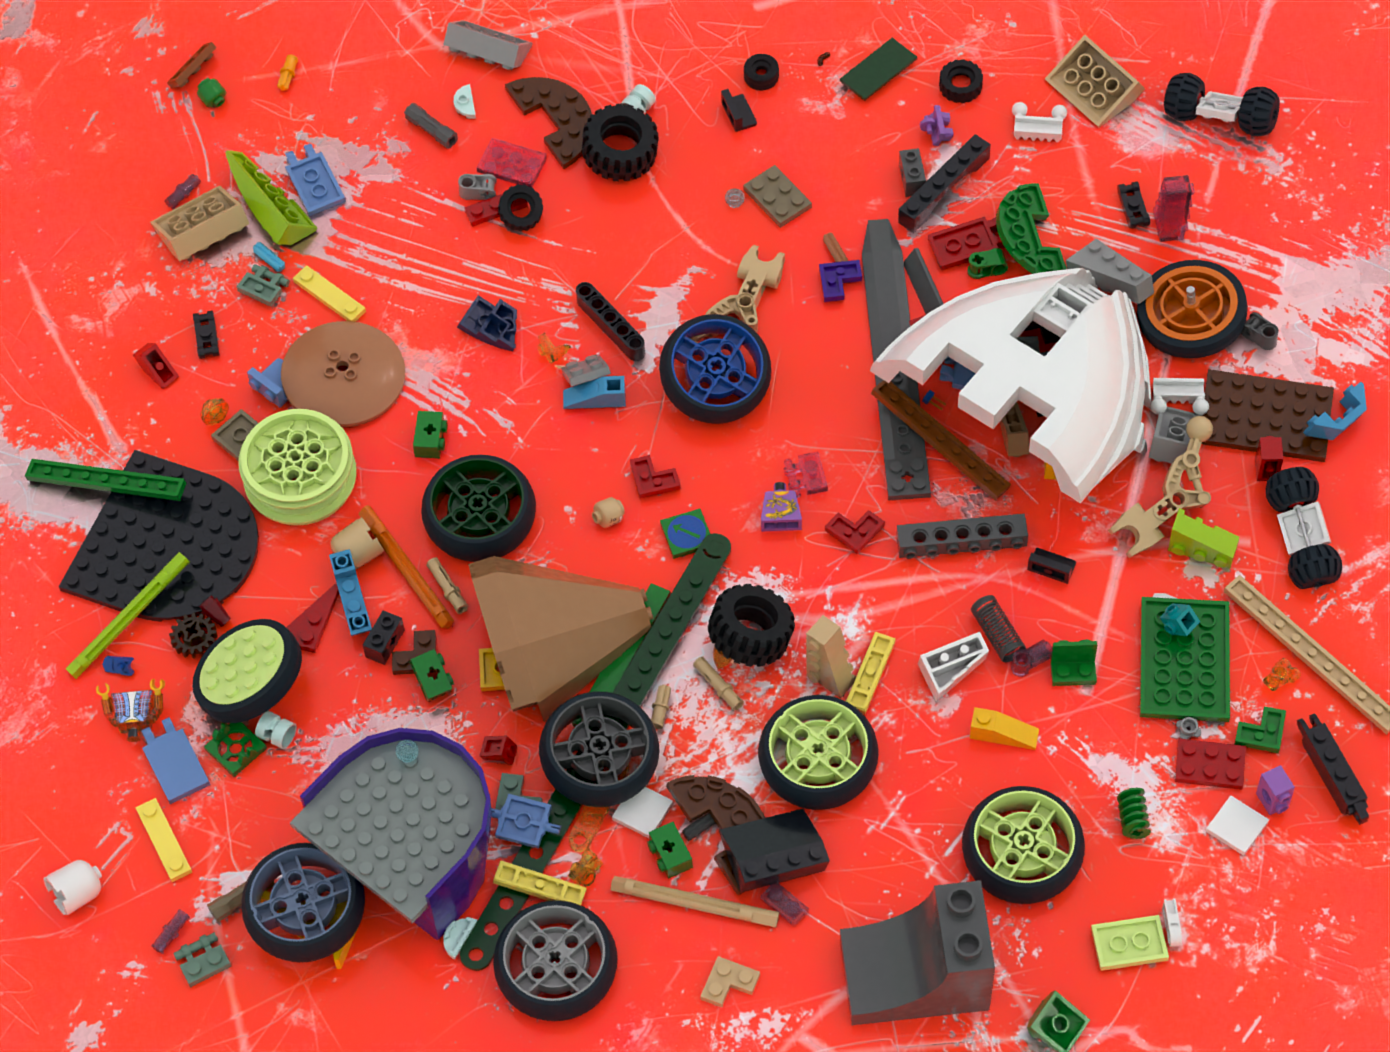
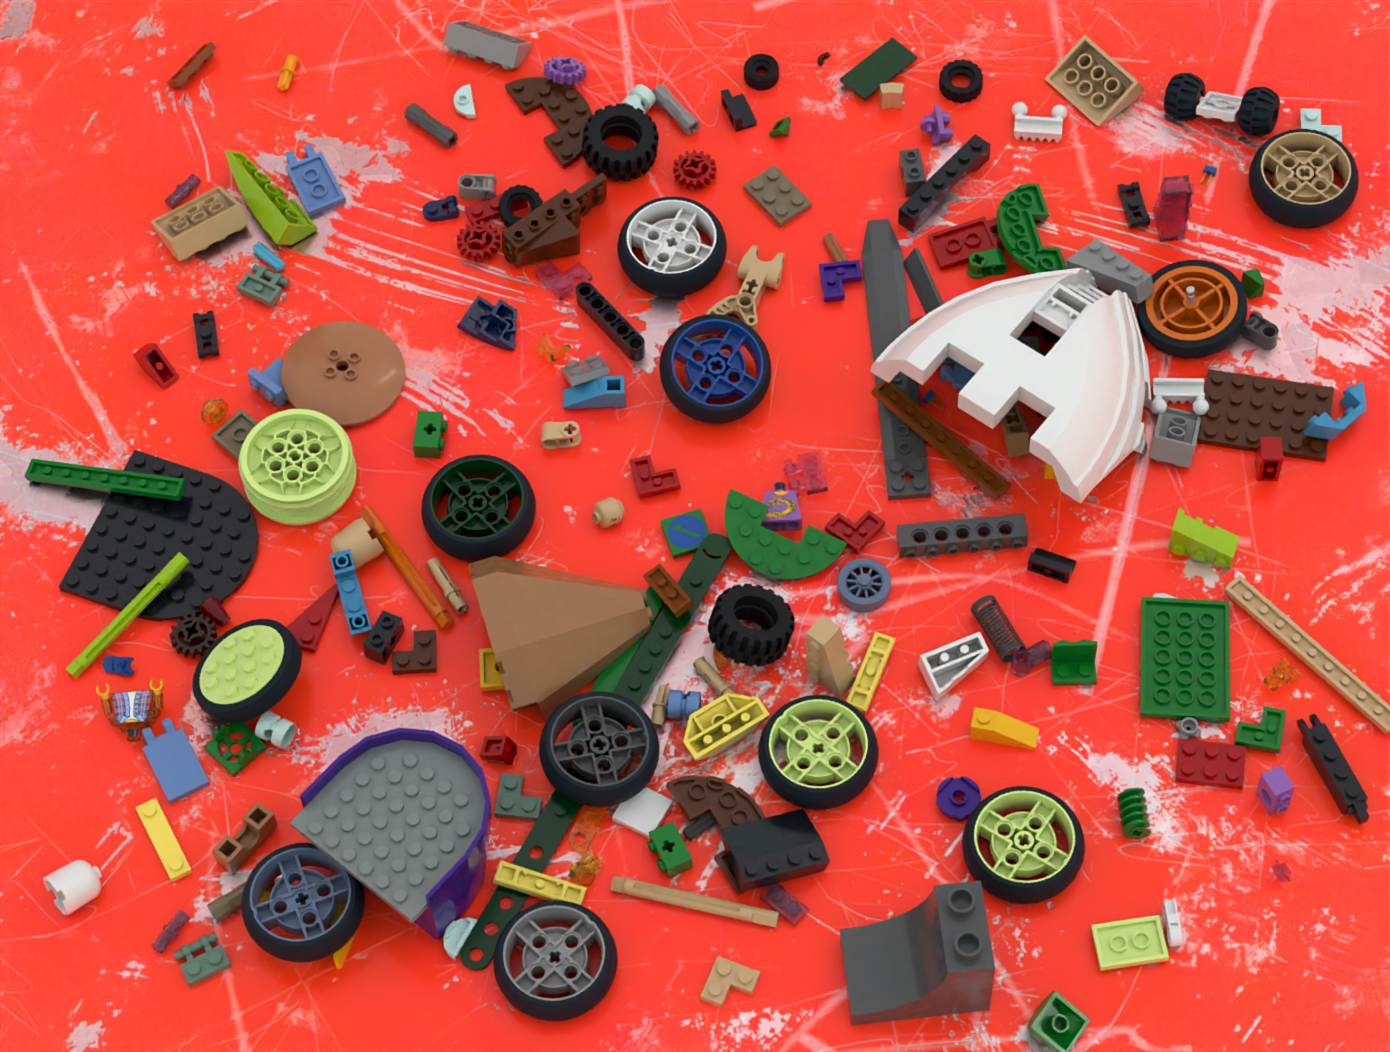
(211, 92): green head -> none
(257, 825): none -> medium nougat arch
(329, 294): light yellow plate -> none
(407, 750): clear light blue plate -> none
(431, 688): green brick -> none
(434, 211): none -> dark blue plate
(480, 239): none -> red gear
(511, 162): clear pink plate -> none
(524, 821): medium blue plate -> none
(553, 226): none -> reddish brown wedge
(558, 435): none -> tan piece
(562, 283): none -> clear pink plate
(565, 70): none -> medium lavender gear
(666, 250): none -> wheel
(668, 590): none -> dark orange plate
(683, 704): none -> medium blue wheel
(684, 118): none -> light grey axle
(694, 169): none -> red gear
(722, 724): none -> light yellow wedge
(734, 197): clear light blue plate -> none
(770, 552): none -> green plate
(781, 128): none -> green slope
(863, 585): none -> sand blue wheel
(891, 95): none -> piece
(958, 786): none -> dark purple plate
(1145, 523): tan piece -> none
(1179, 619): teal brick -> none
(1209, 171): none -> blue piece
(1237, 825): white tile -> none
(1252, 283): none -> green slope
(1281, 871): none -> clear pink plate
(1303, 178): none -> wheel
(1303, 528): black plate -> none
(1312, 120): none -> light aqua plate

